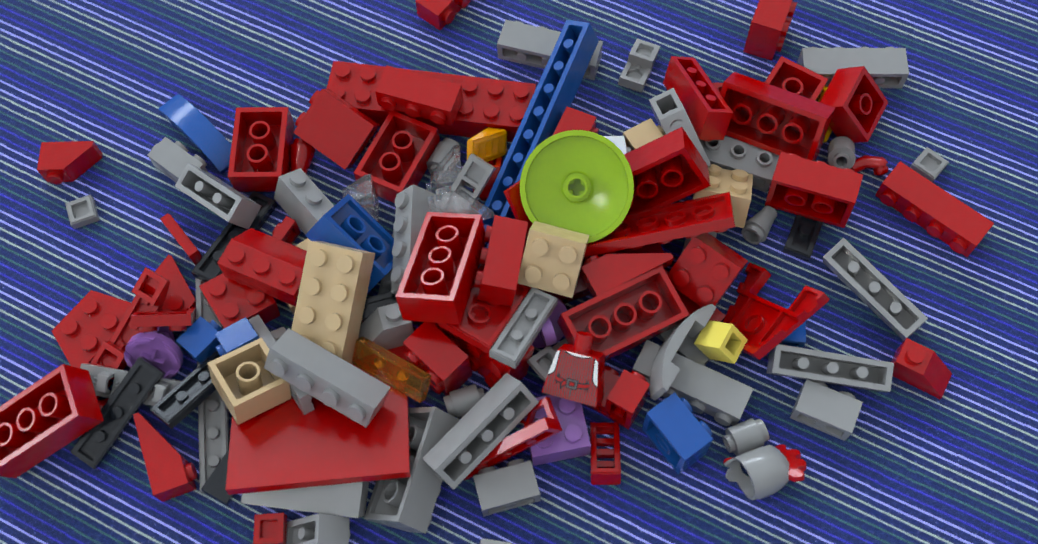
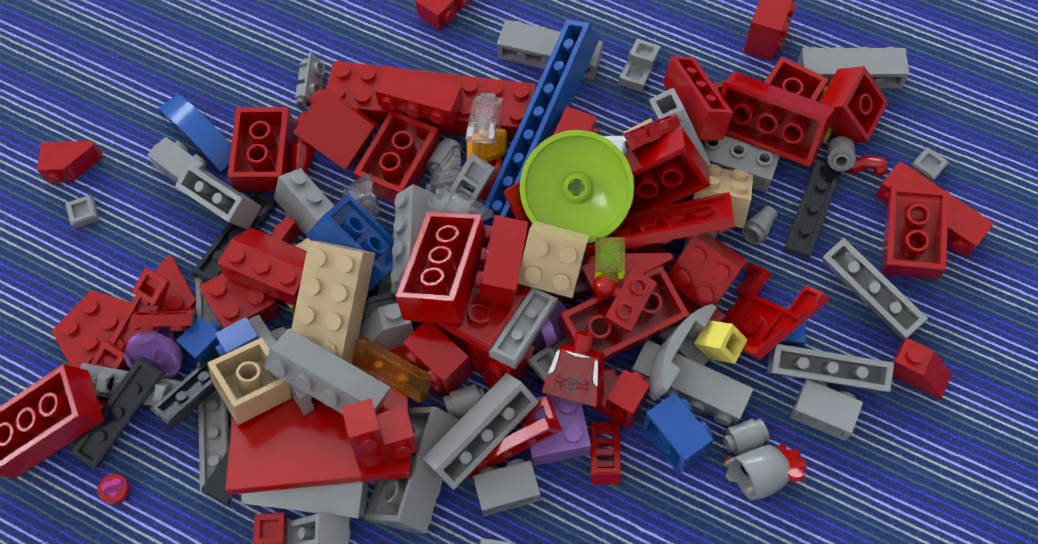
(113, 489): none -> red tile
(166, 468): red slope -> none
(181, 238): red tile -> none
(311, 73): none -> light grey hinge
(380, 435): none -> red brick
(485, 118): none -> clear slope
(609, 258): none -> clear neon green brick
(628, 298): none -> red plate
(651, 131): none -> red wing
(813, 189): red brick -> none
(915, 233): none -> red slope

